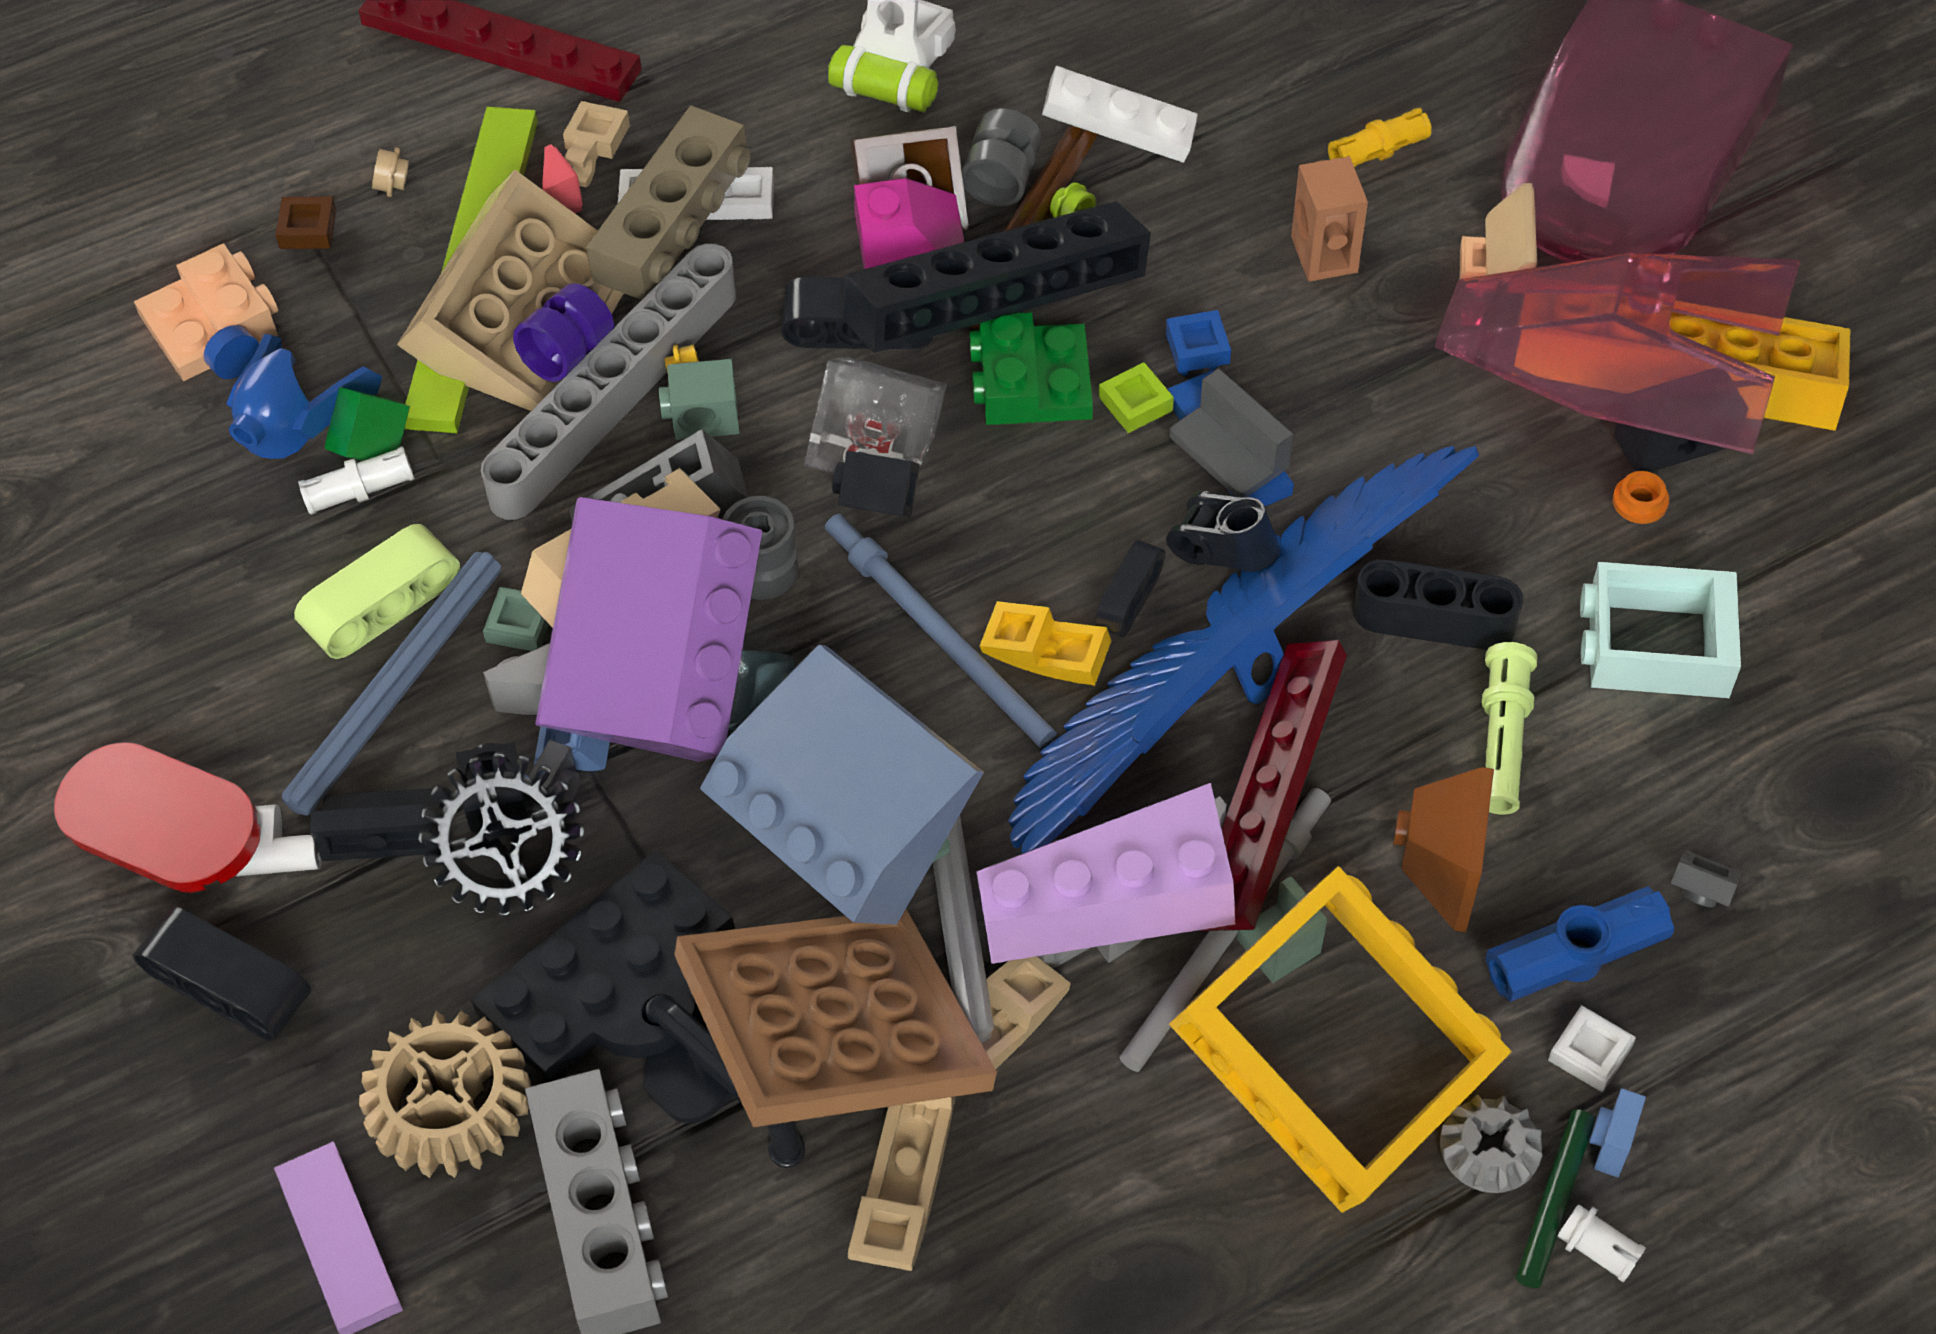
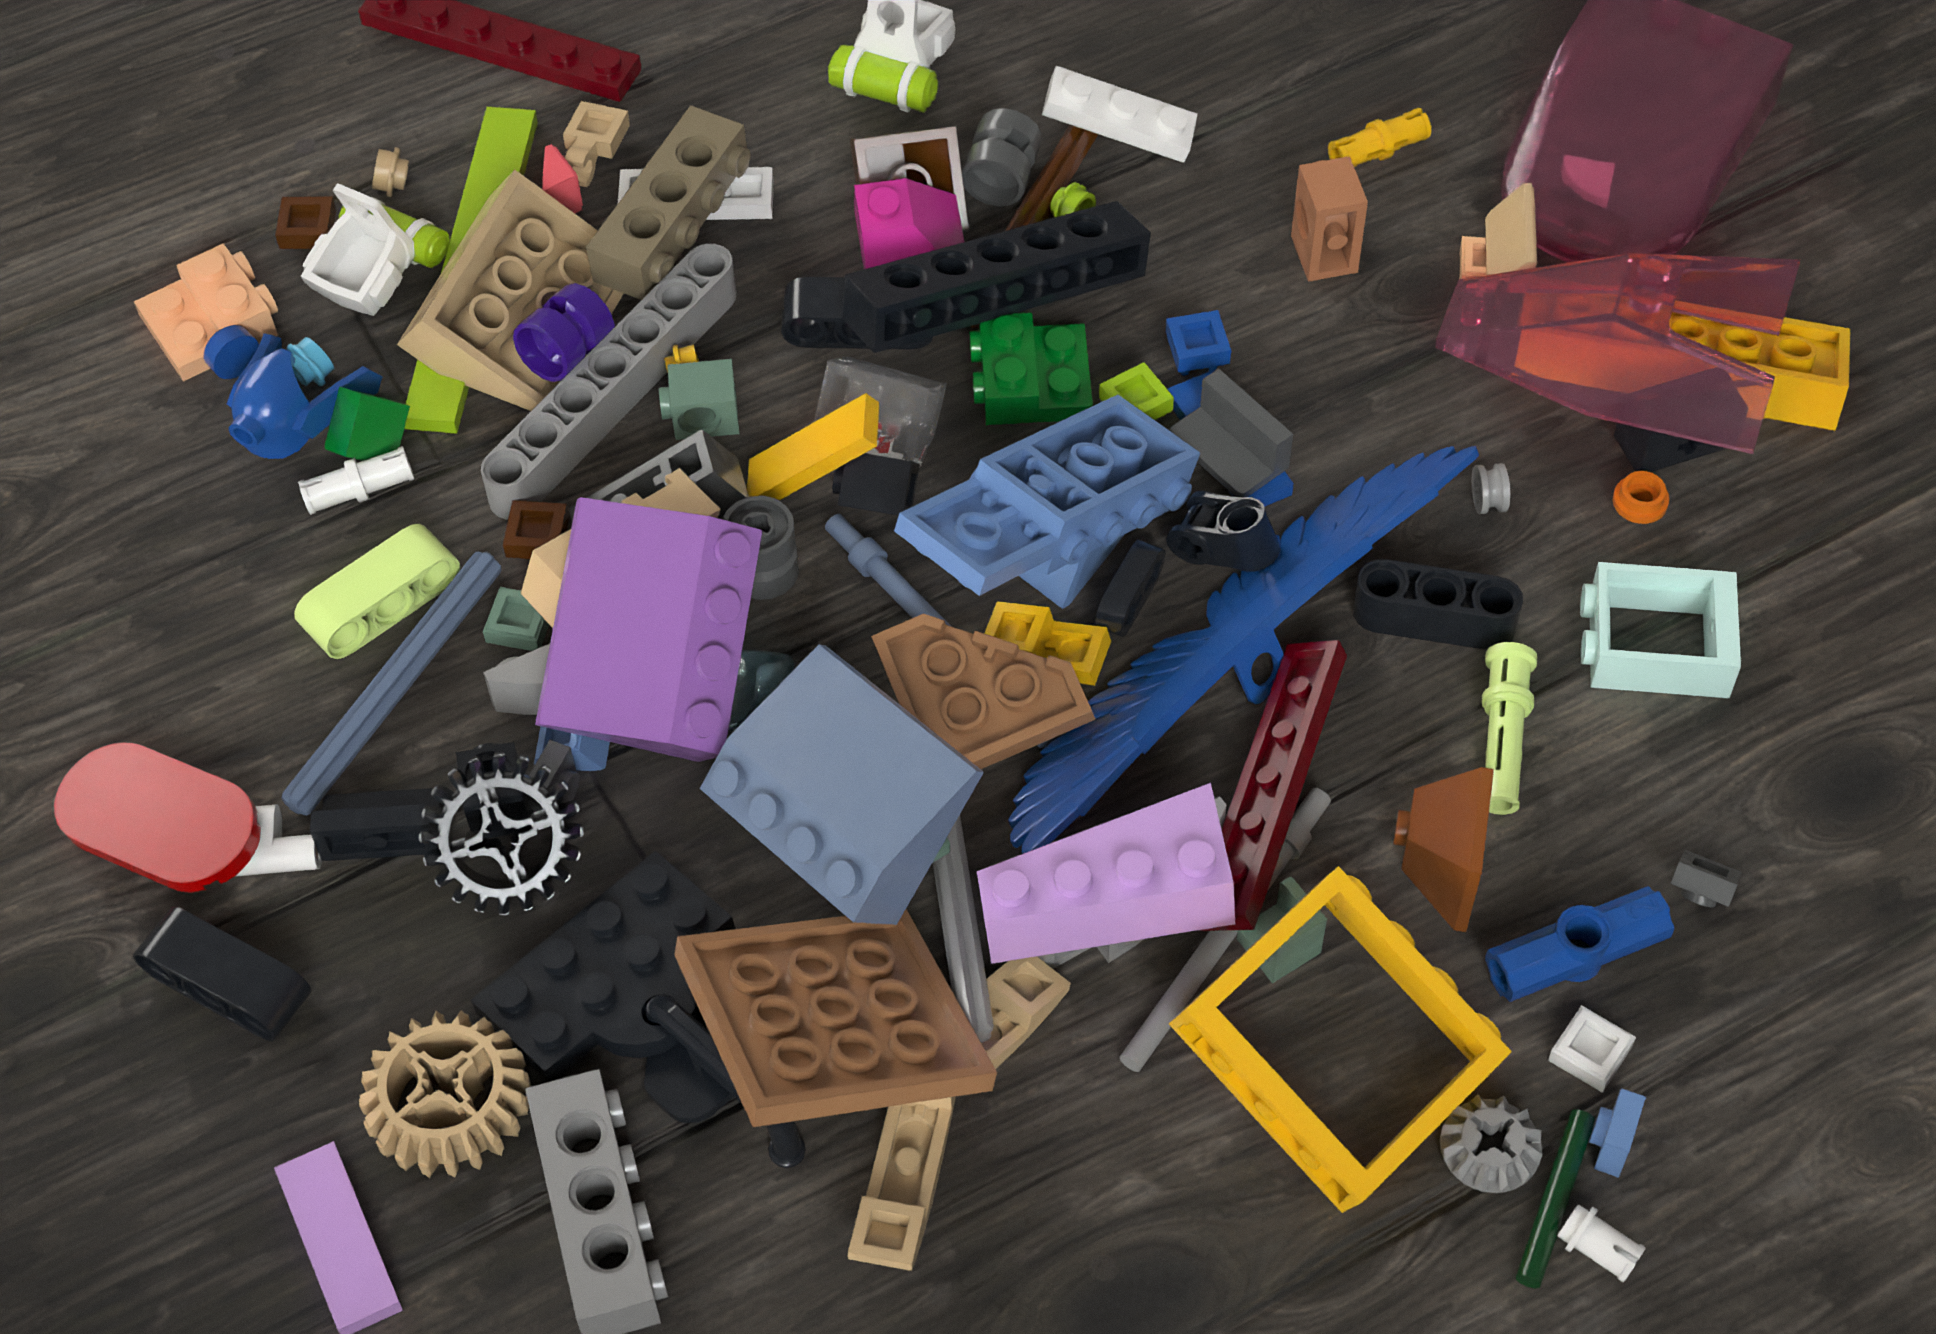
(310, 362): none -> medium azure plate
(368, 252): none -> white piece
(533, 525): none -> reddish brown plate
(815, 450): none -> yellow tile
(980, 688): none -> medium nougat plate
(1055, 502): none -> medium blue wedge
(1490, 488): none -> light grey bush

